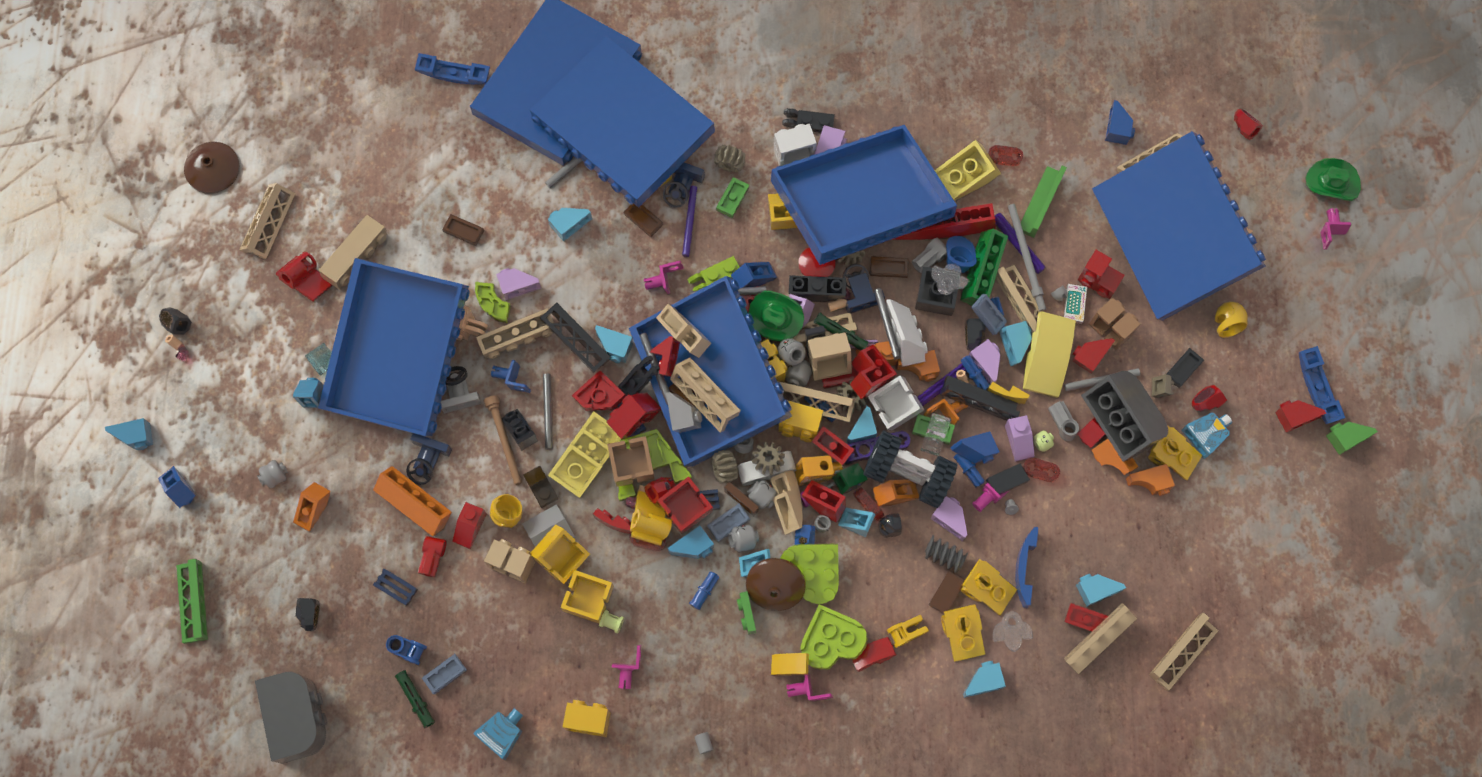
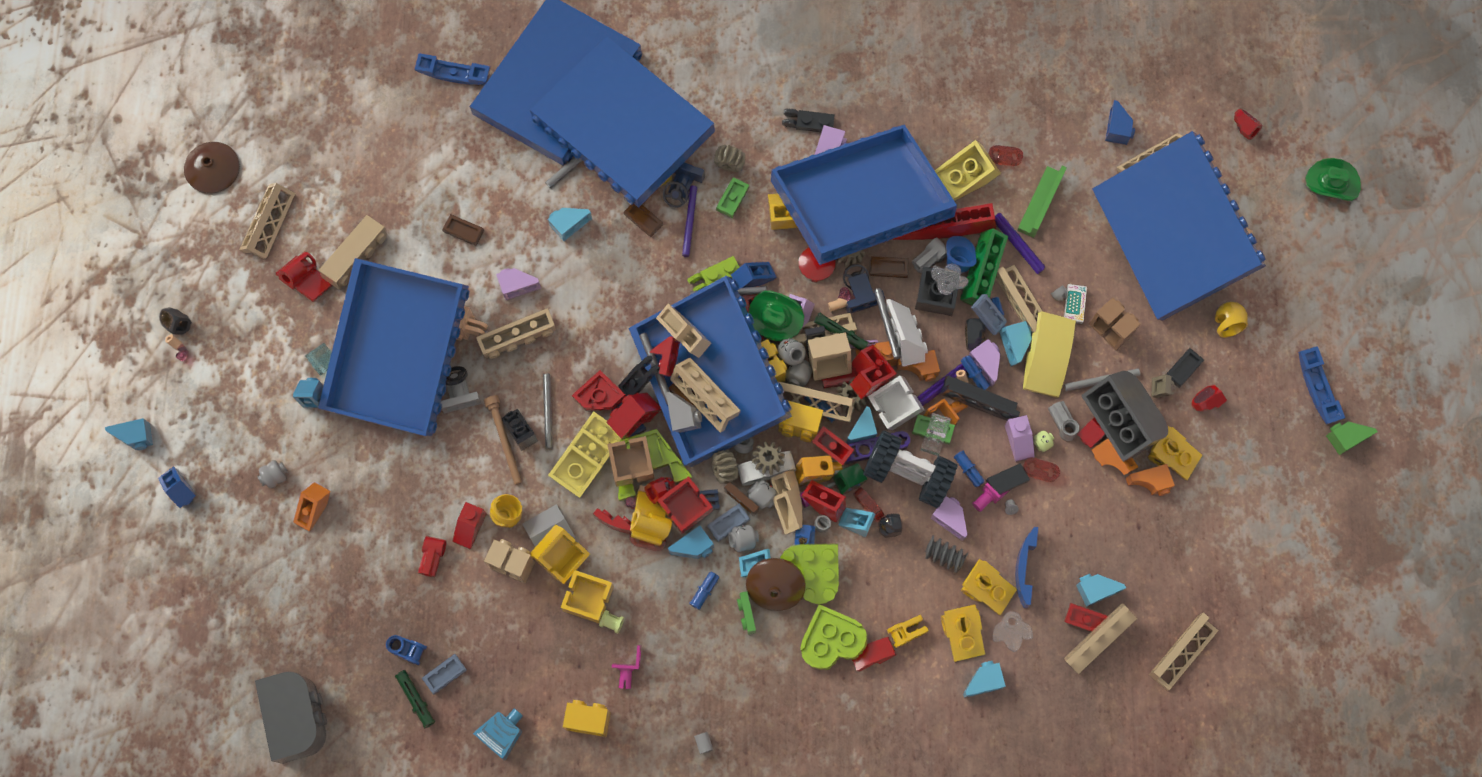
(197, 601): bright green fence -> none
(307, 613): black rock -> none
(381, 578): dark blue tile -> none
(412, 501): orange brick -> none
(427, 457): dark blue piece -> none
(491, 303): lime tile -> none
(510, 376): blue bracket -> none
(540, 486): dark brown slope -> none
(579, 334): black fence -> none
(615, 344): medium azure slope -> none
(662, 280): dark pink bracket -> none
(790, 664): yellow slope -> none
(794, 144): white piece -> none
(805, 688): dark pink bracket -> none
(817, 288): black slope -> none
(895, 492): orange slope -> none
(947, 592): reddish brown tile -> none
(977, 448): blue slope -> none
(1014, 394): yellow slope -> none
(1037, 291): light grey bar -> none
(1091, 353): red slope -> none
(1100, 276): red brick -> none
(1207, 432): dark azure torso -> none
(1297, 414): red slope -> none
(1333, 227): dark pink bracket -> none

